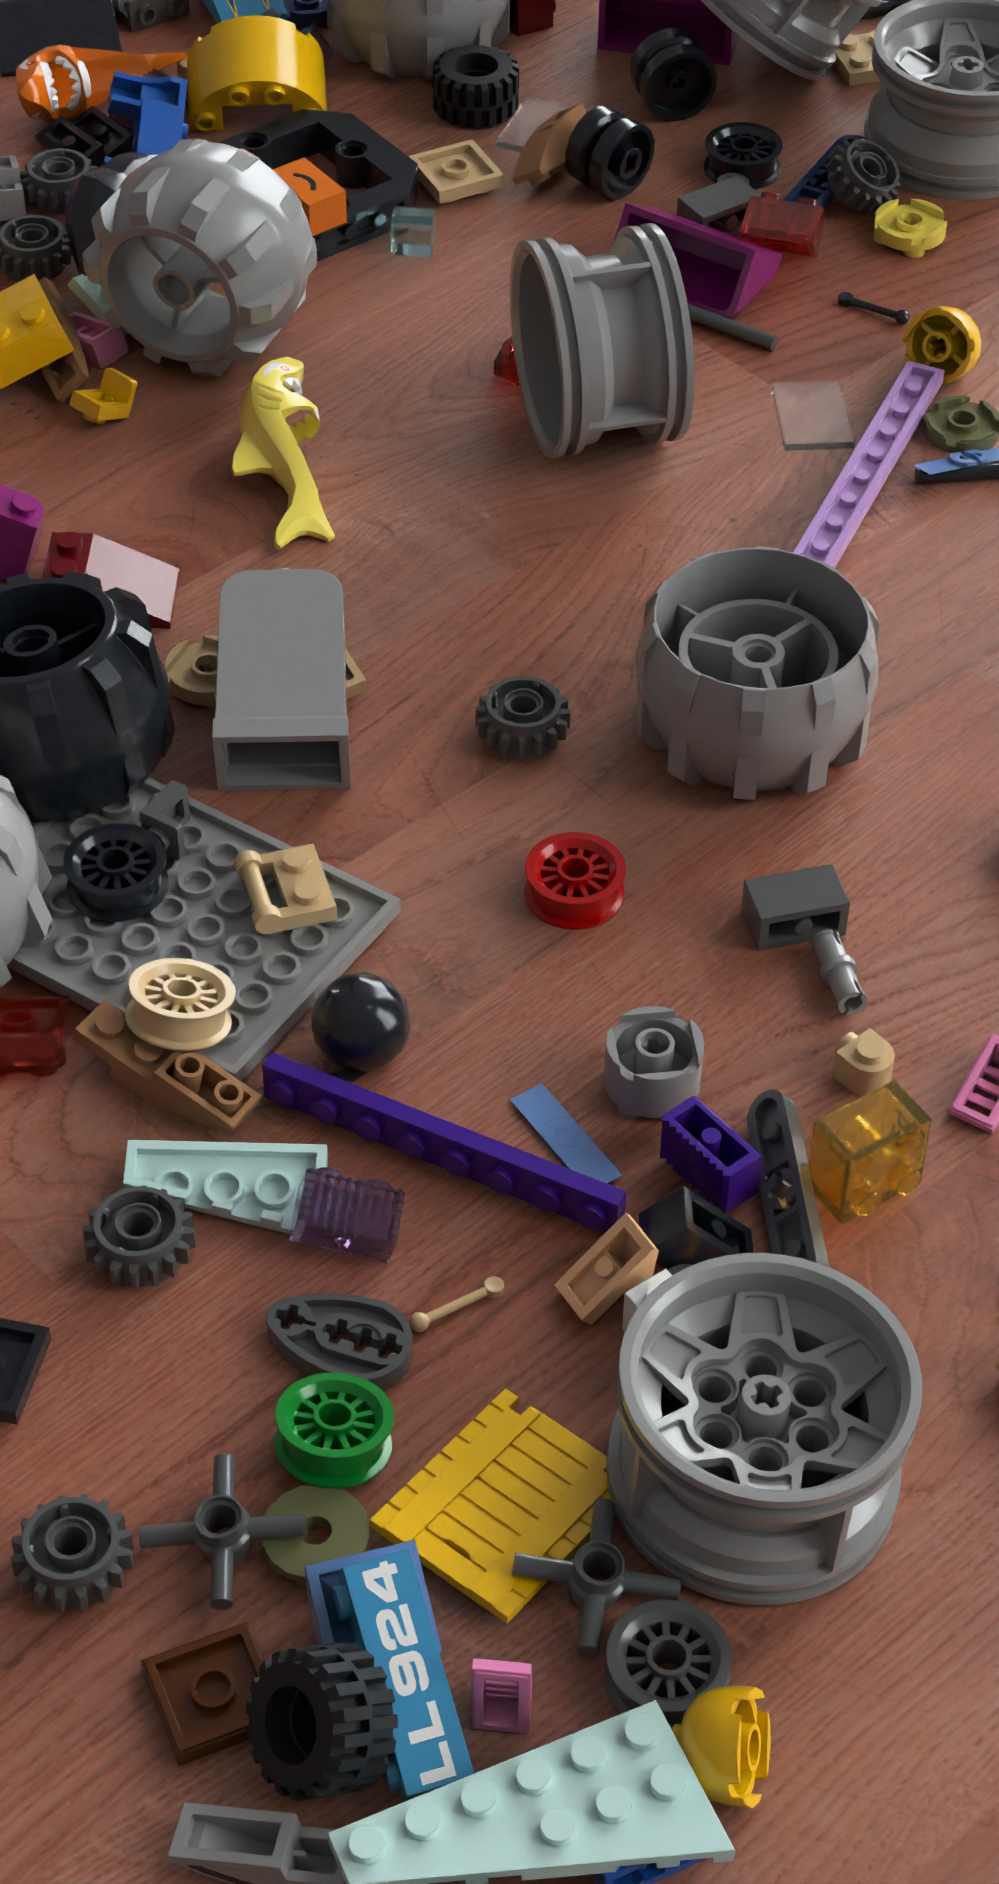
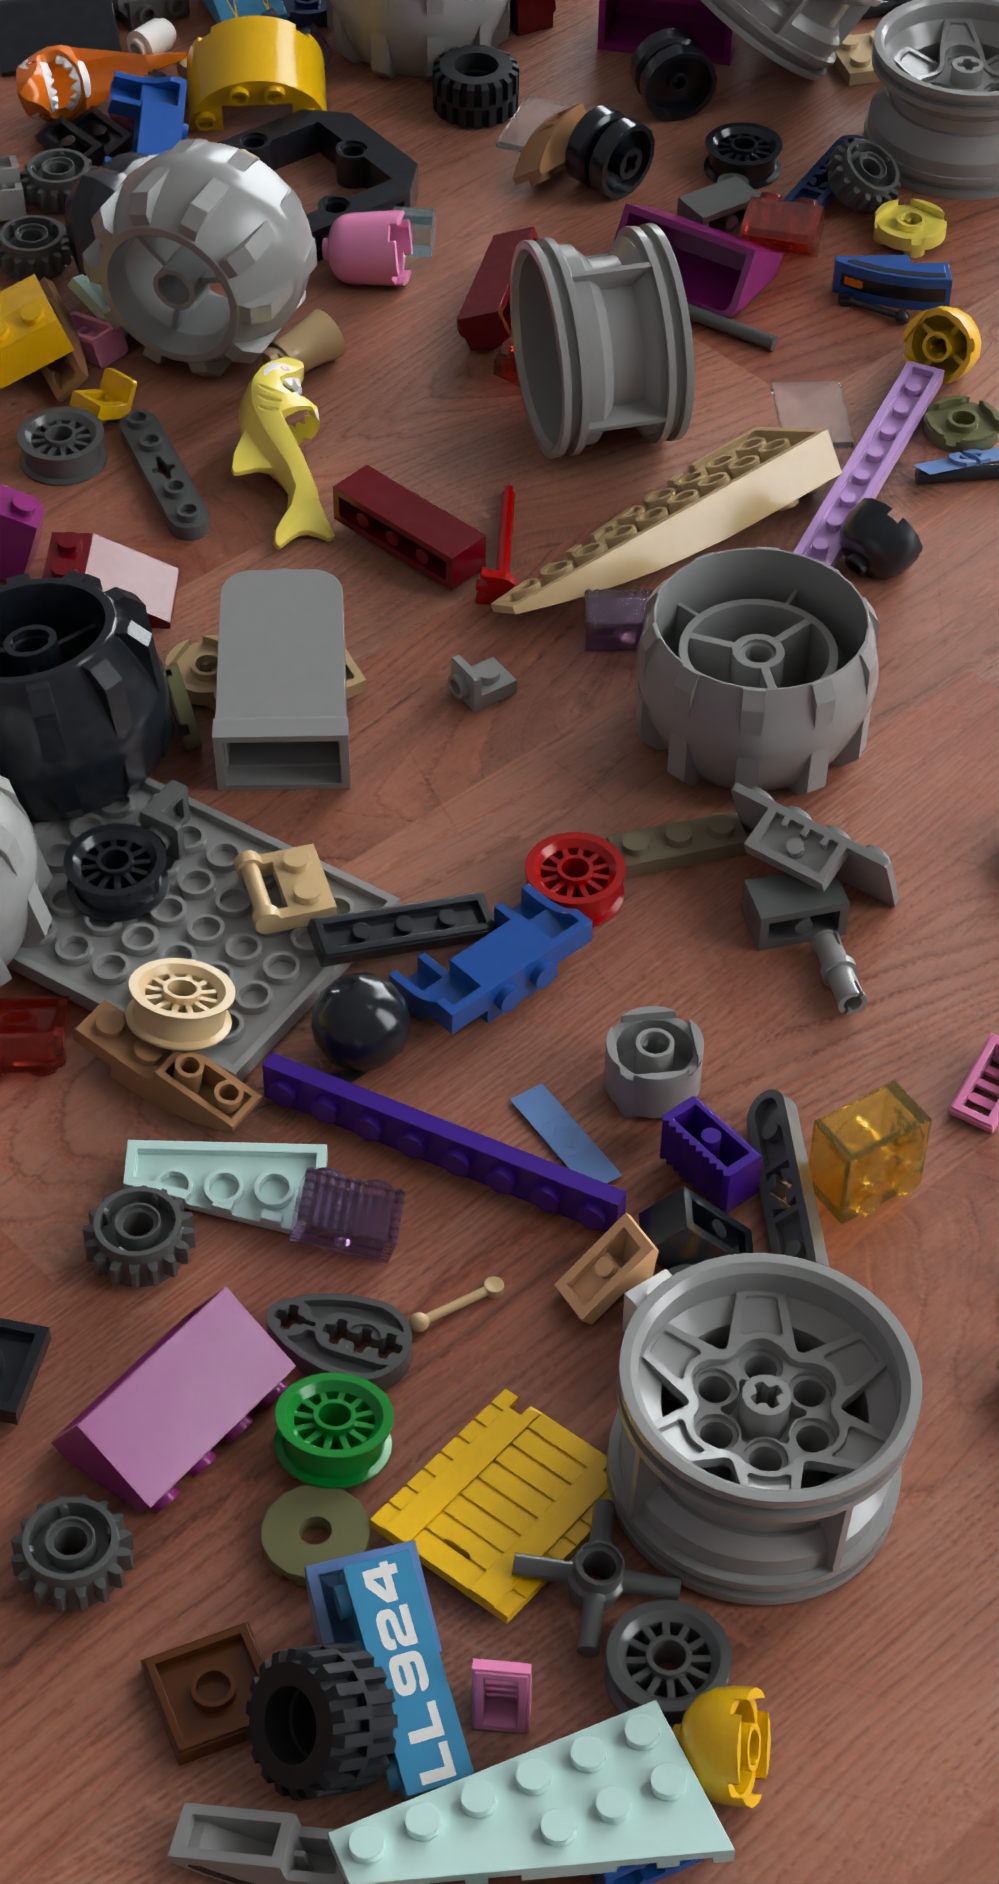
(61, 446): none -> dark grey wheel
(152, 37): none -> white brick
(175, 498): none -> dark grey piece
(177, 1404): none -> windscreen
(182, 709): none -> olive tile
(225, 1548): dark grey bar -> none
(311, 342): none -> tan plant
(320, 196): orange brick -> none
(369, 248): none -> bright pink cylinder
(400, 929): none -> black tile
(409, 527): none -> dark red brick
(457, 171): tan plate -> none
(481, 683): none -> light grey bracket
(486, 310): none -> dark red brick
(498, 582): none -> red piece
(499, 967): none -> blue bracket
(522, 717): dark grey gear -> none
(614, 619): none -> brick
(681, 844): none -> dark tan plate
(720, 497): none -> tan wedge
(809, 850): none -> light grey bracket
(863, 1062): tan plate -> none
(876, 542): none -> black cylinder
(893, 281): none -> blue slope

